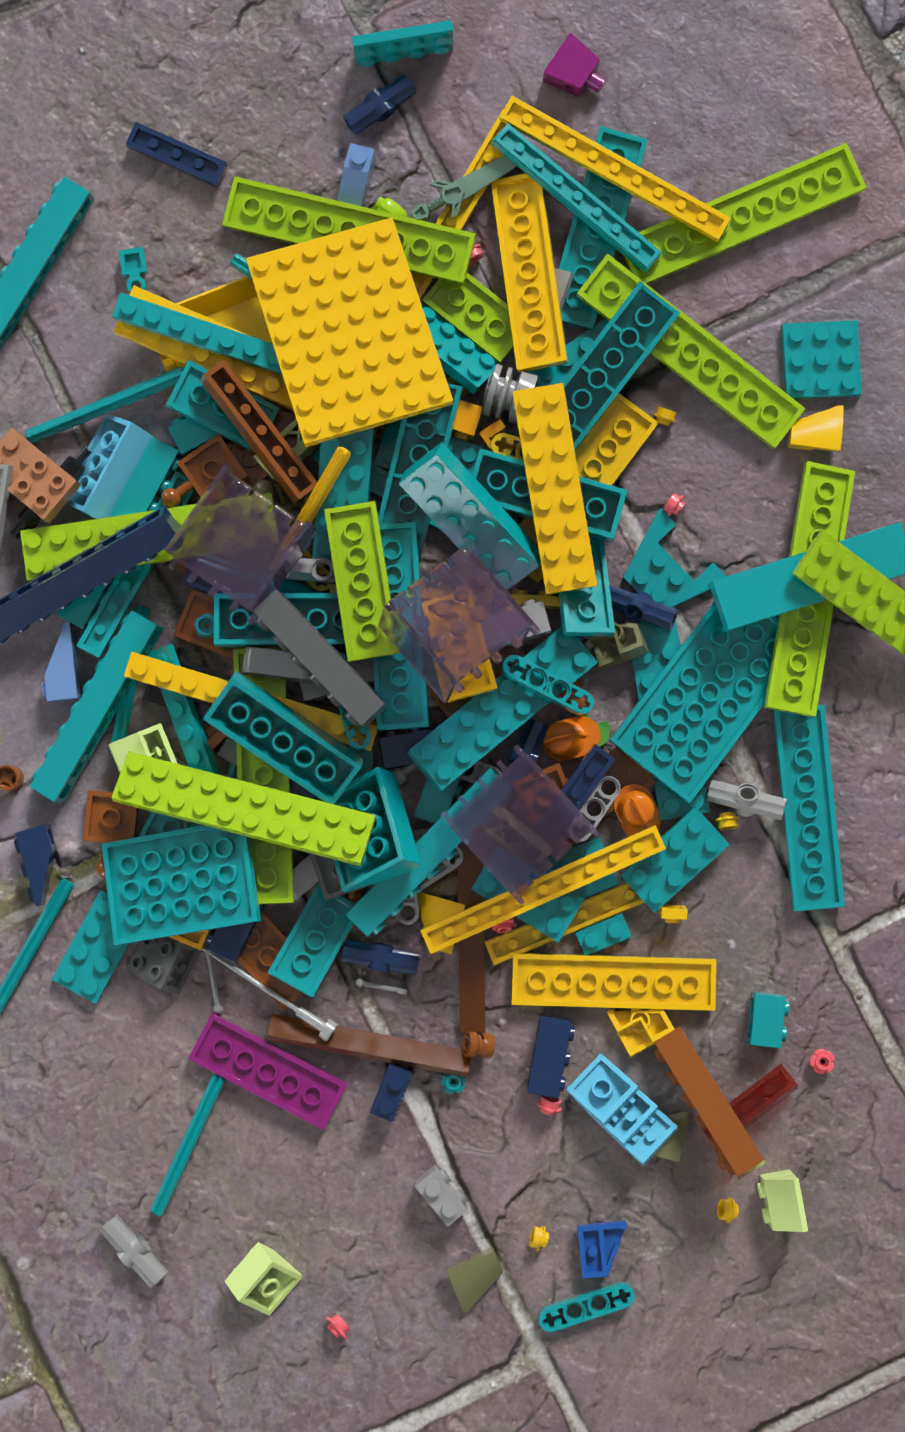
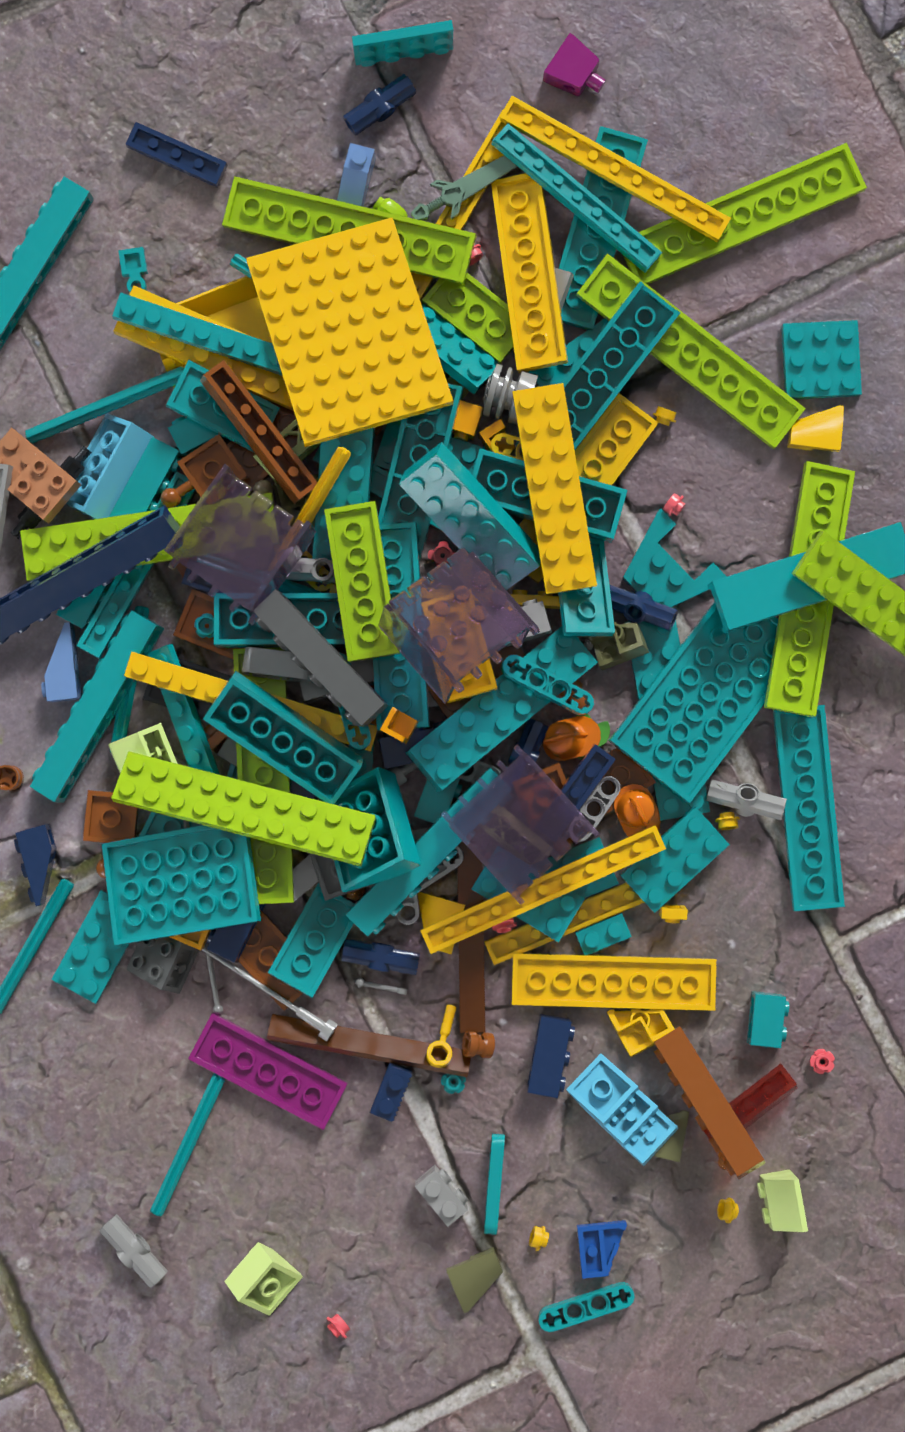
(399, 725): none -> light orange panel
(444, 548): none -> coral plate
(444, 1032): none -> yellow piece
(494, 1184): none -> teal beam
(549, 1105): coral plate -> none

